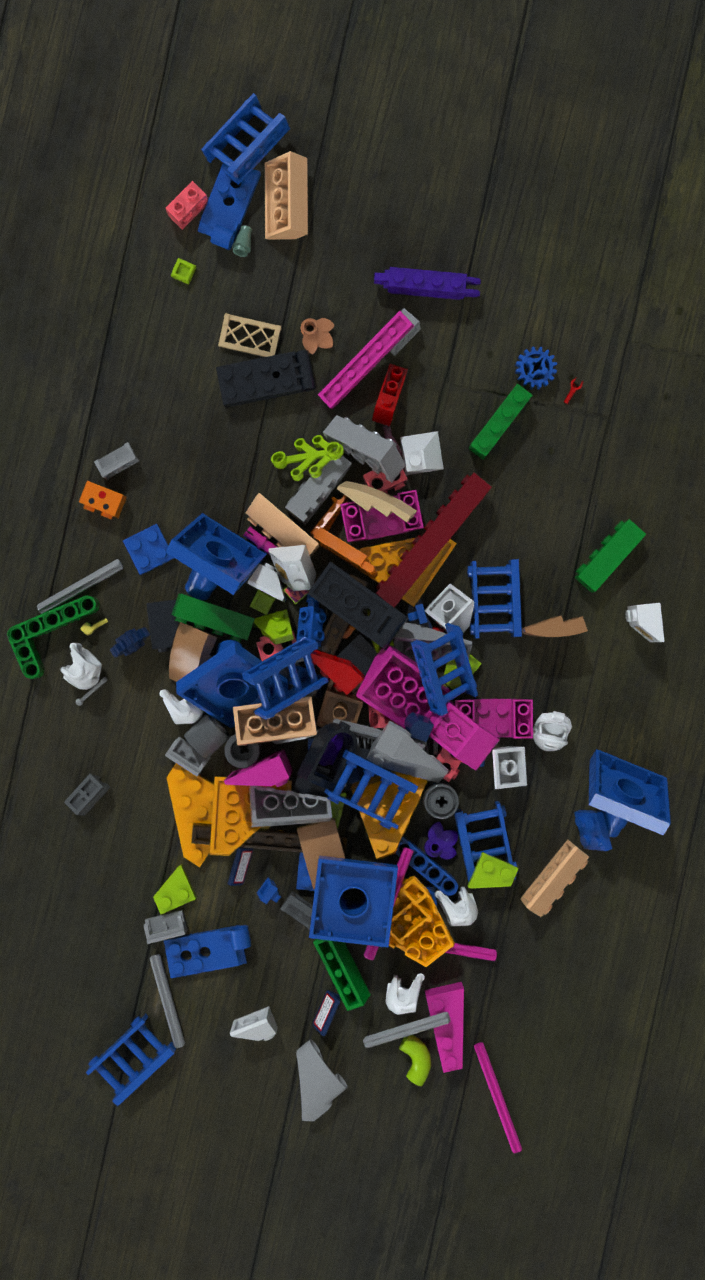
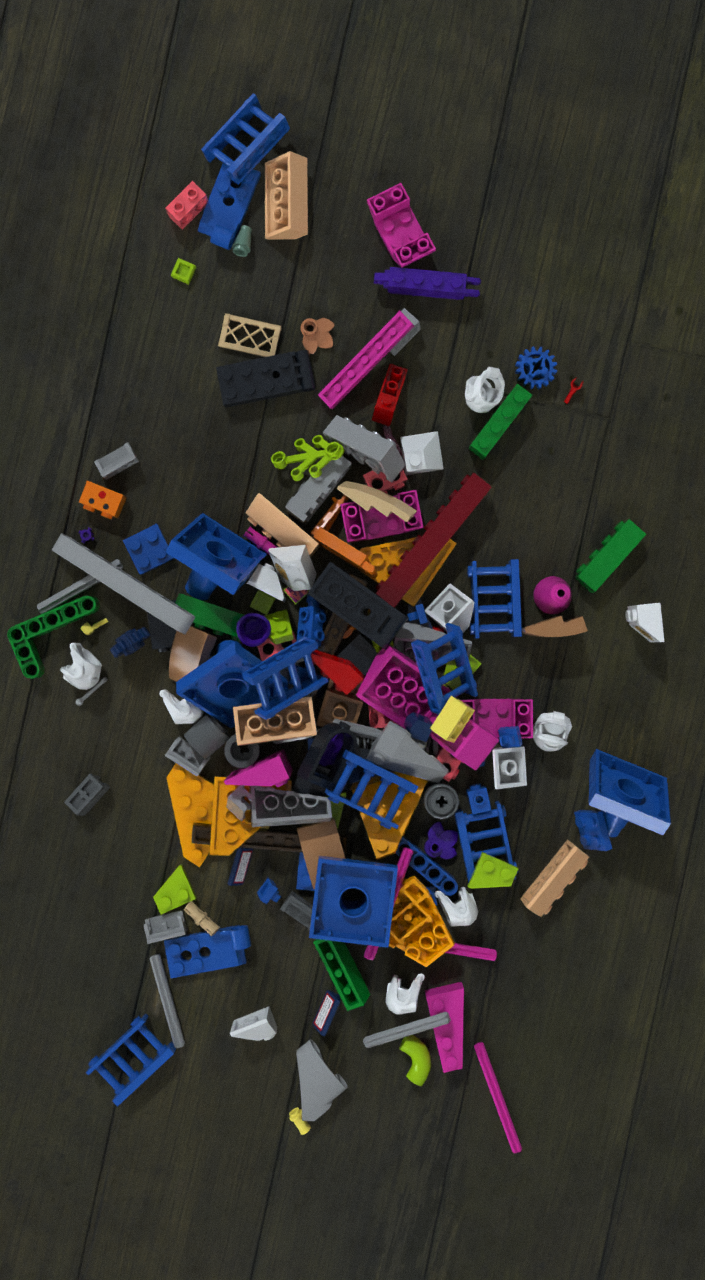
(86, 535): none -> dark purple piece
(124, 583): none -> light grey beam
(201, 918): none -> tan pin
(237, 803): none -> light grey hinge
(253, 629): none -> dark purple helmet
(296, 1117): none -> light yellow pin
(399, 226): none -> dark pink slope
(452, 719): none -> light yellow hinge
(478, 799): none -> blue brick
(479, 392): none -> white helmet
(510, 737): none -> blue tile
(547, 598): none -> dark pink cone

